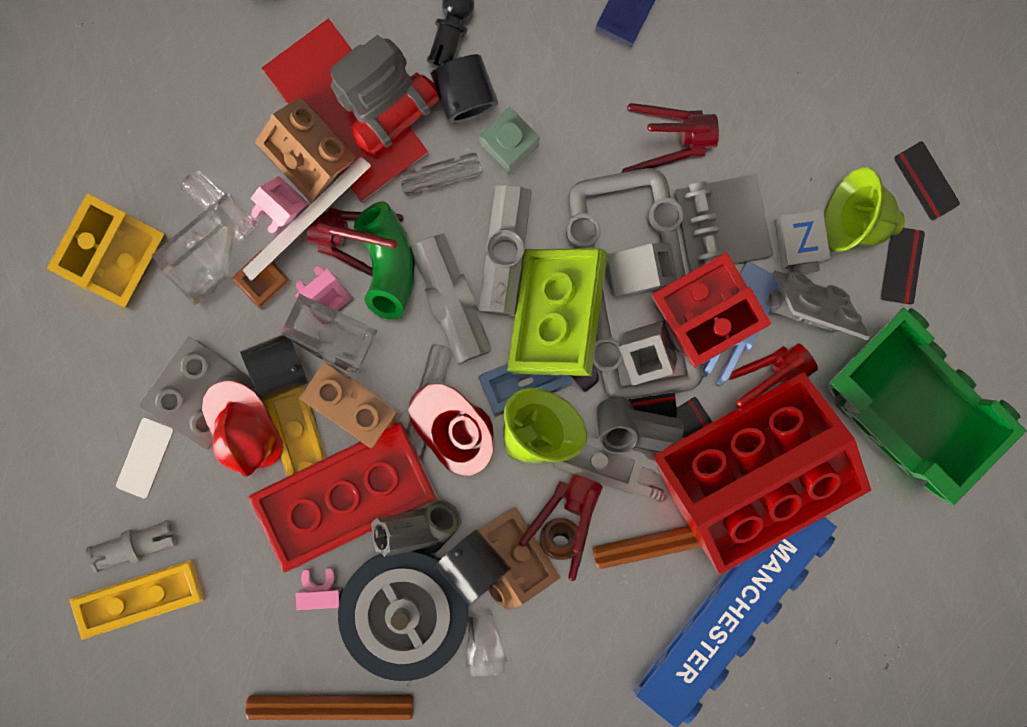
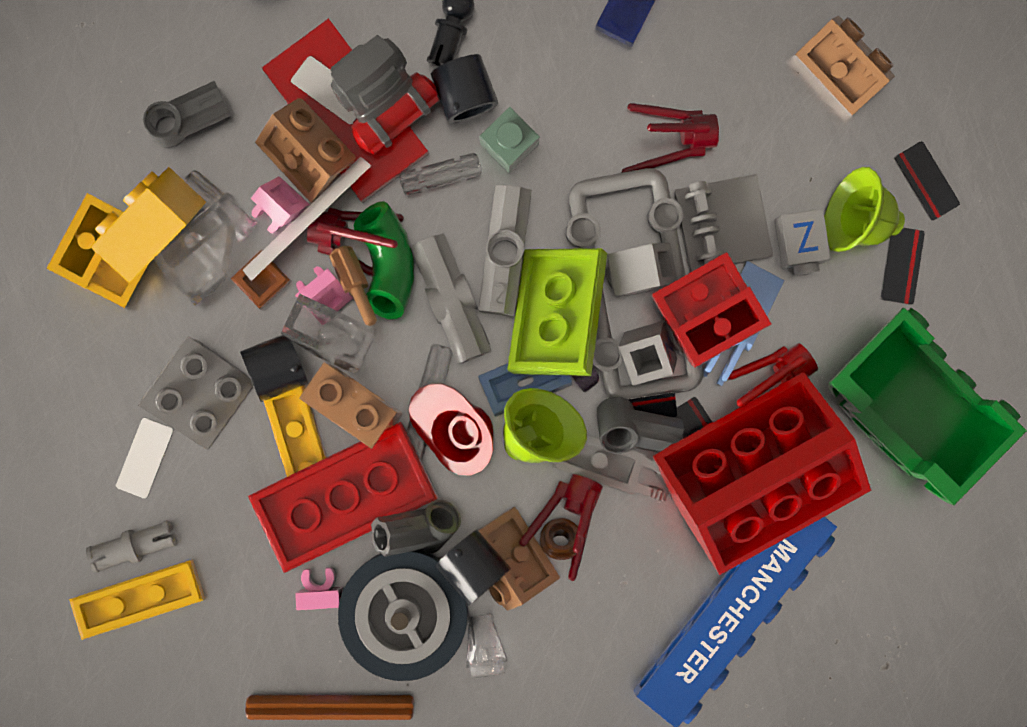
(154, 217): none -> yellow brick
(191, 111): none -> dark grey piece
(240, 428): red piece -> none
(316, 82): none -> white sticker
(353, 280): none -> medium nougat axle
(645, 547): dark orange axle -> none
(817, 305): light grey hinge -> none
(846, 63): none -> medium nougat bracket

